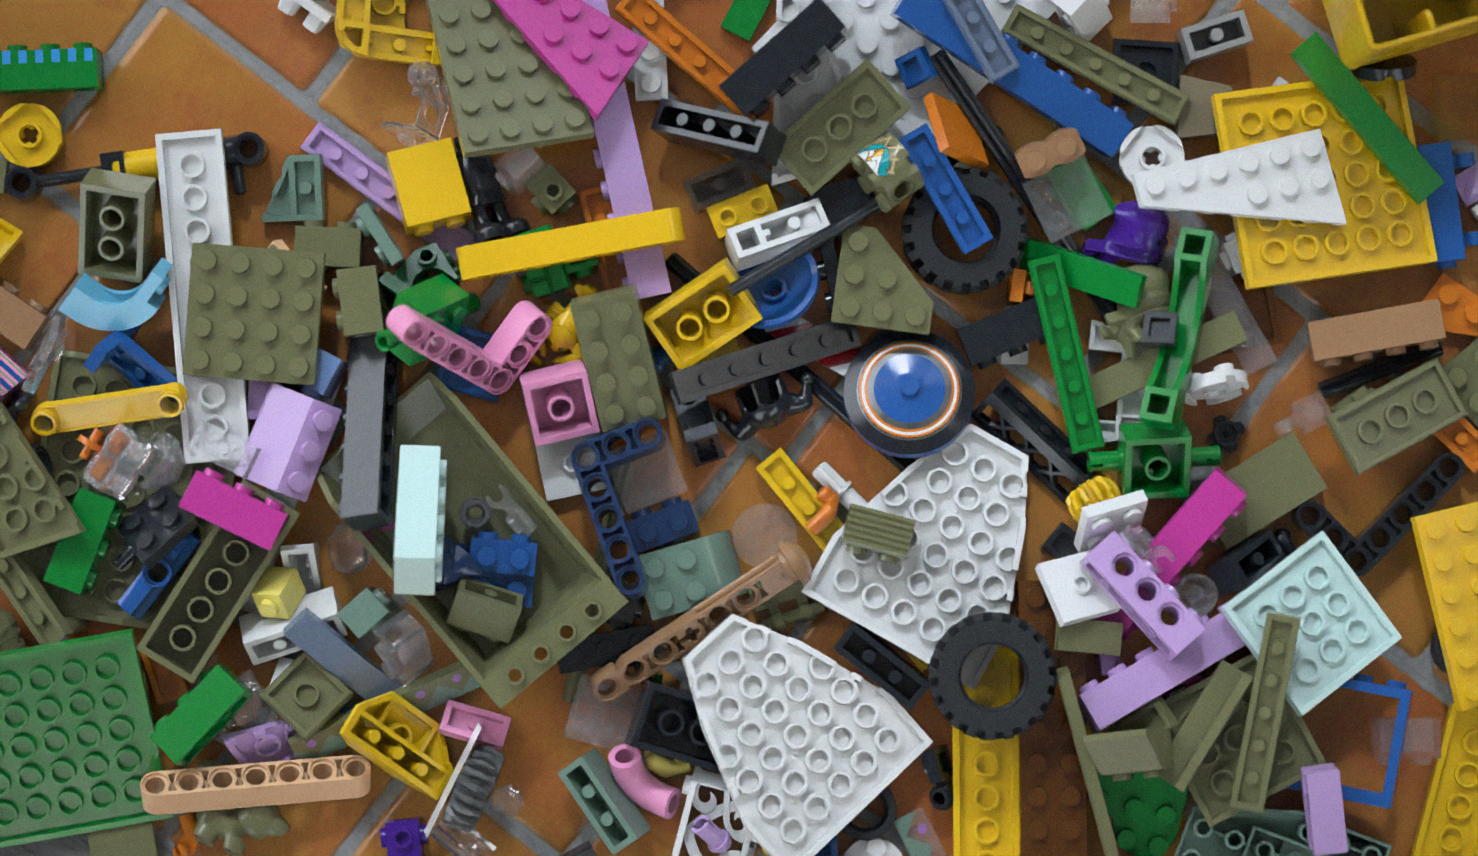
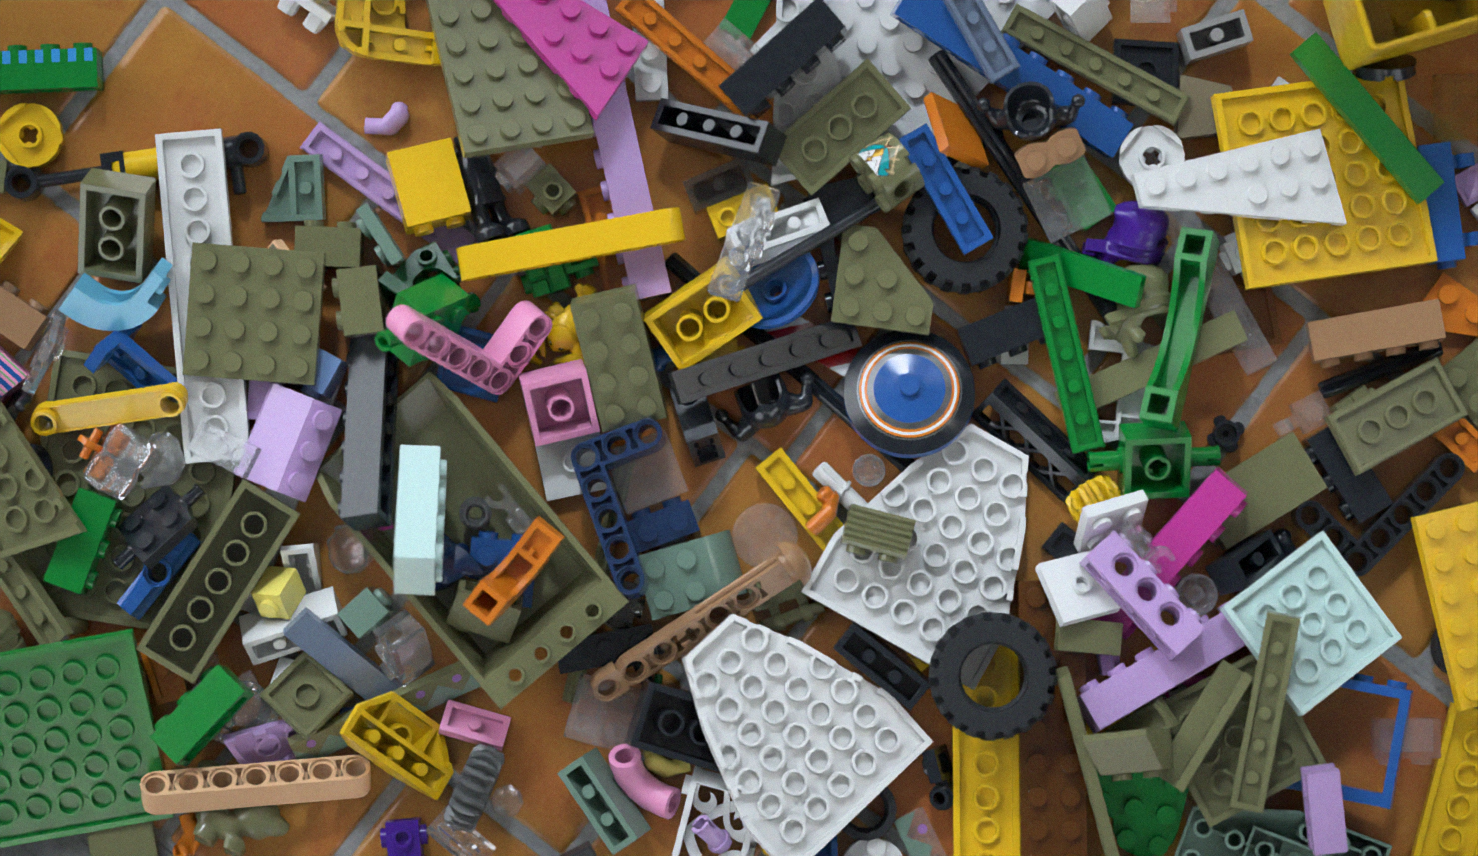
(234, 508): dark pink brick -> none
(390, 123): none -> lavender arm
(432, 92): clear piece -> none
(453, 778): white sticker -> none
(515, 573): none -> orange arch
(731, 44): none -> clear hips
(744, 241): none -> clear bracket
(872, 468): none -> clear wheel
(916, 67): blue tile -> none
(1030, 111): none -> black piece
(1160, 329): black plate -> none
(1216, 386): white plate -> none
(1358, 495): none -> black brick

